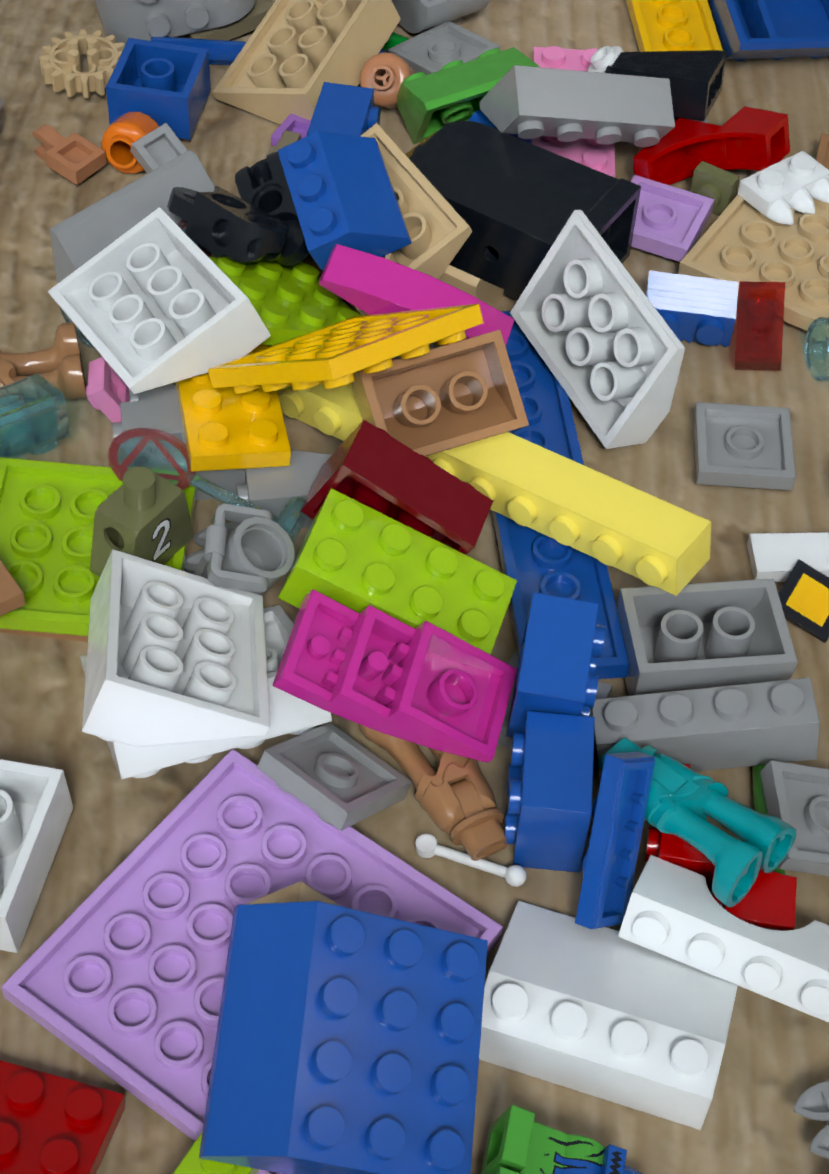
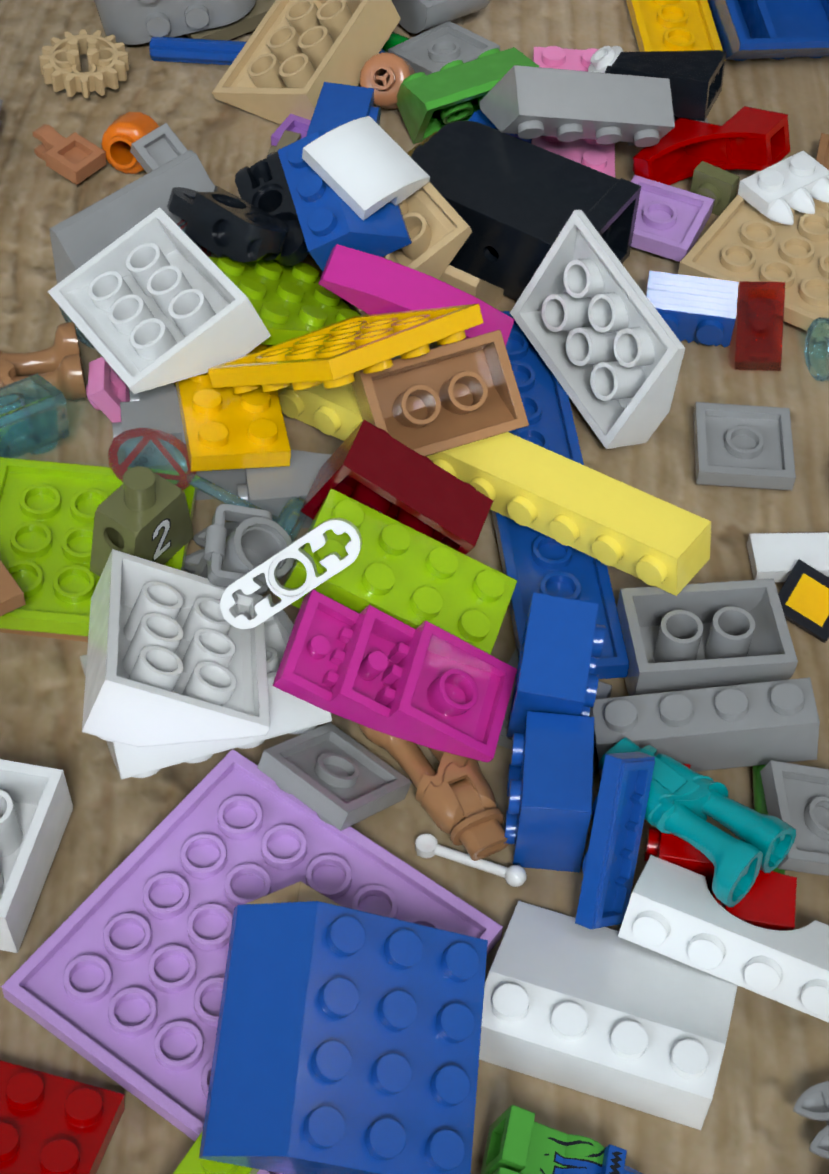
(161, 82): blue brick -> none
(265, 607): none -> white beam
(364, 166): none -> white slope

